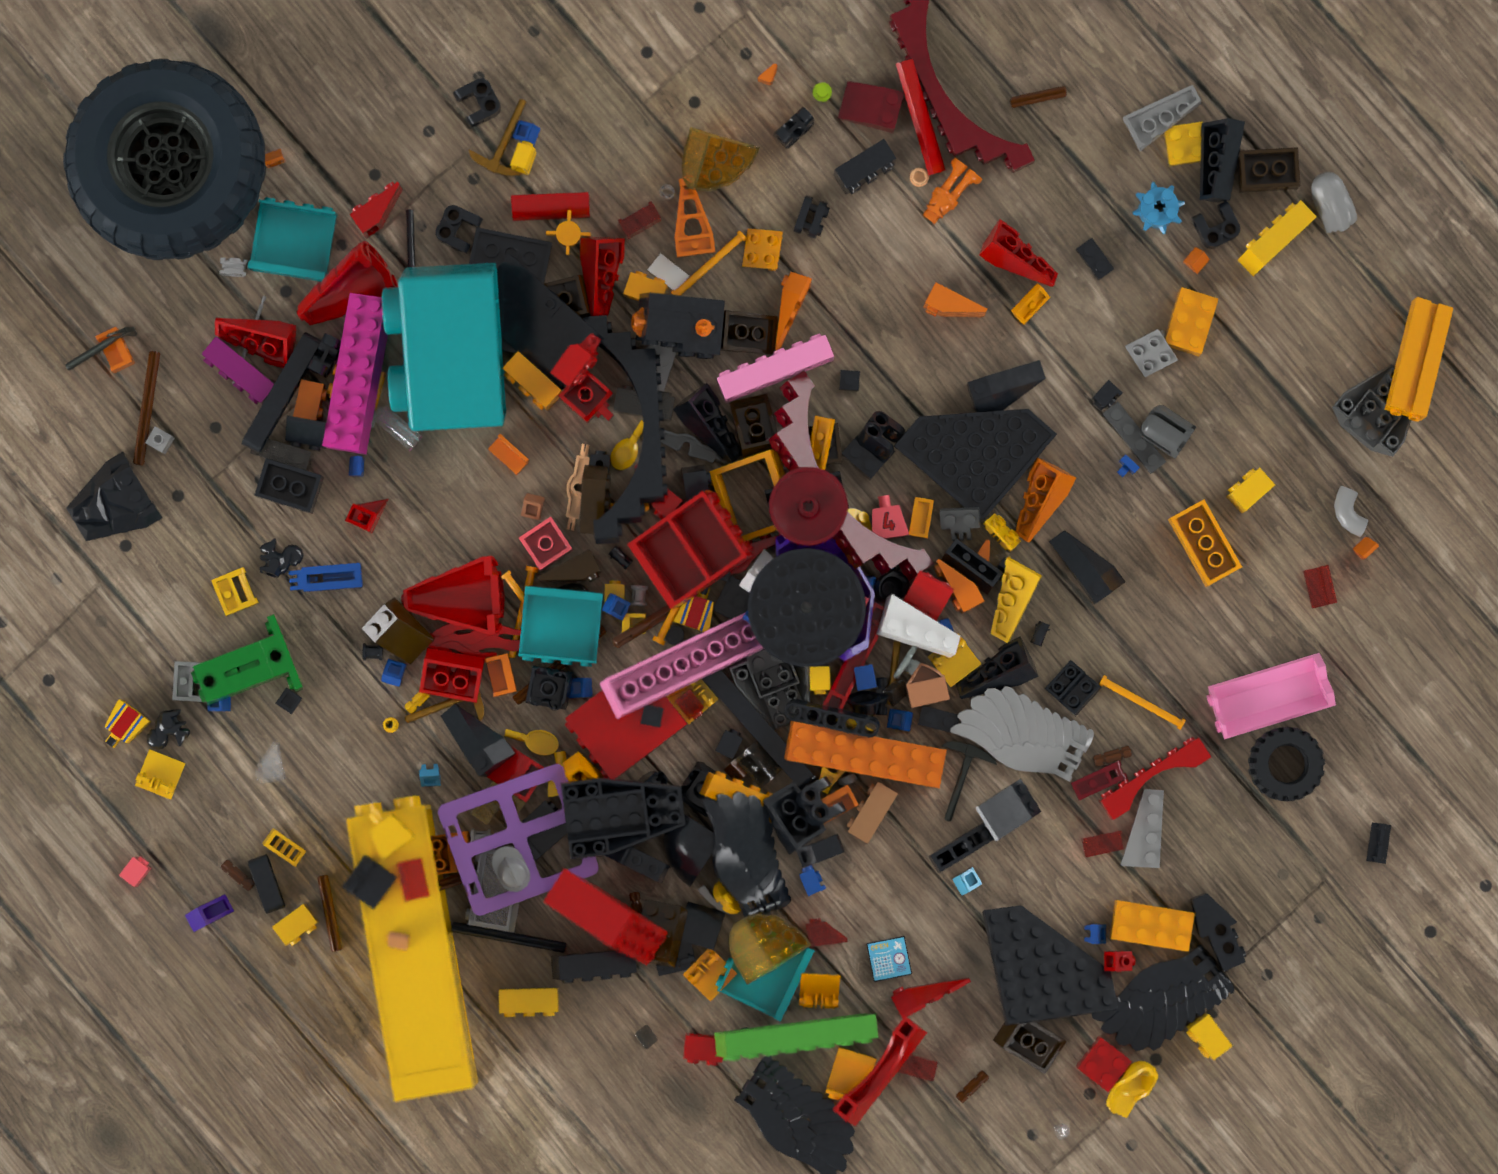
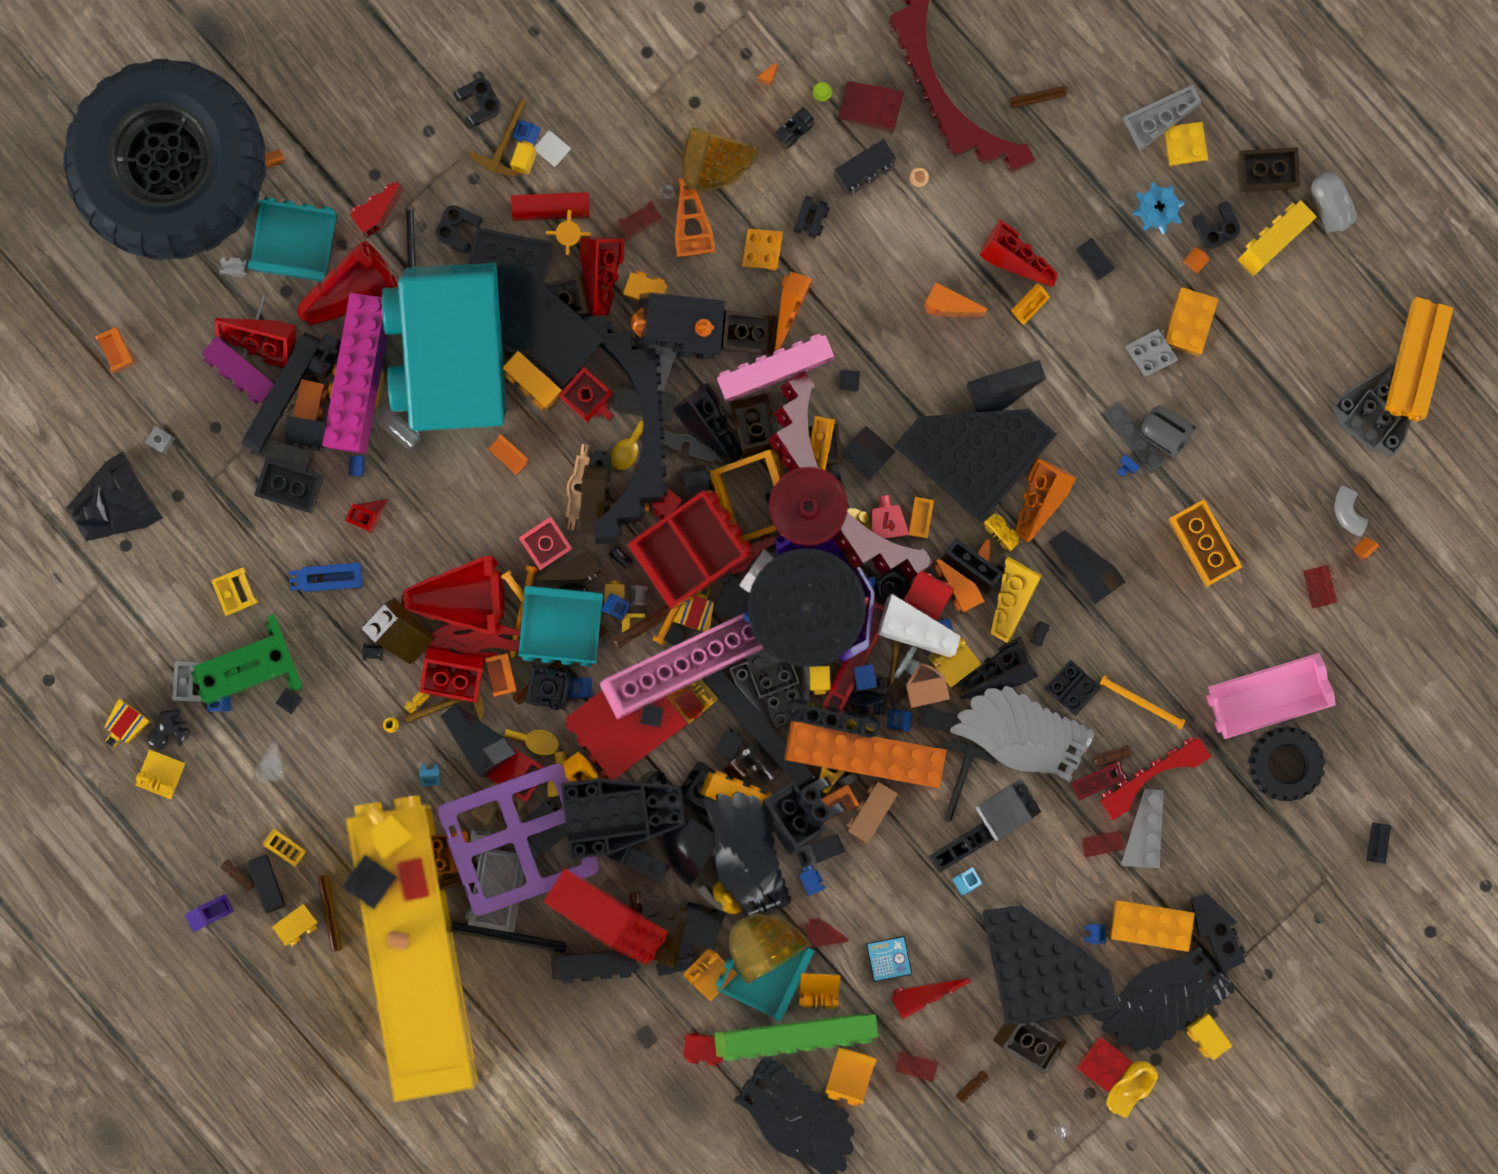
(126, 331): pearl dark grey piece -> none
(135, 871): coral brick -> none
(146, 408): reddish brown axle -> none
(277, 562): black animal -> none
(393, 672): blue slope -> none
(510, 869): light grey piece -> none
(529, 1001): yellow brick -> none
(532, 506): nougat slope -> none
(552, 148): none -> white sticker
(577, 361): red hinge -> none
(668, 271): white sticker -> none
(709, 264): light orange bar -> none
(877, 426): black piece -> none
(901, 1045): red arch -> none
(920, 117): red tile -> none
(944, 201): orange piece -> none
(960, 521): dark grey hinge -> none
(1105, 396): black brick -> none
(1118, 961): red brick -> none
(1219, 158): black wedge -> none
(1249, 491): yellow brick -> none

